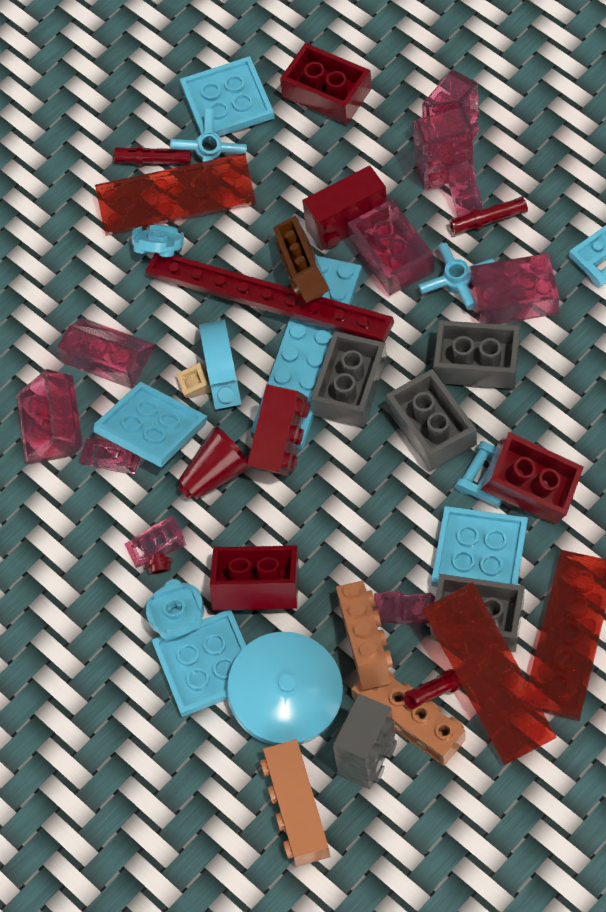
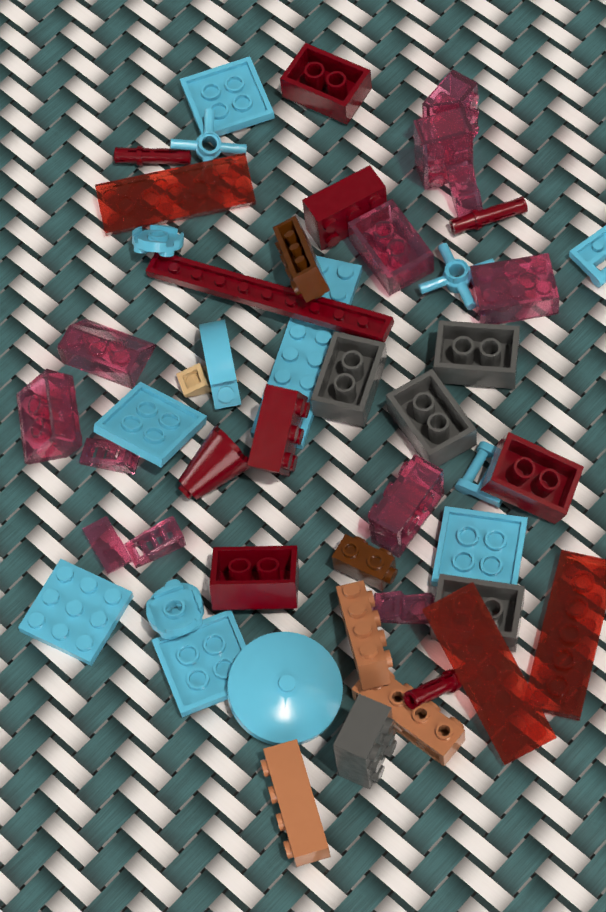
(76, 612): none -> medium azure plate
(107, 545): none -> clear pink slope
(158, 564): dark red plate -> none
(365, 562): none -> reddish brown brick
(406, 505): none -> clear pink brick

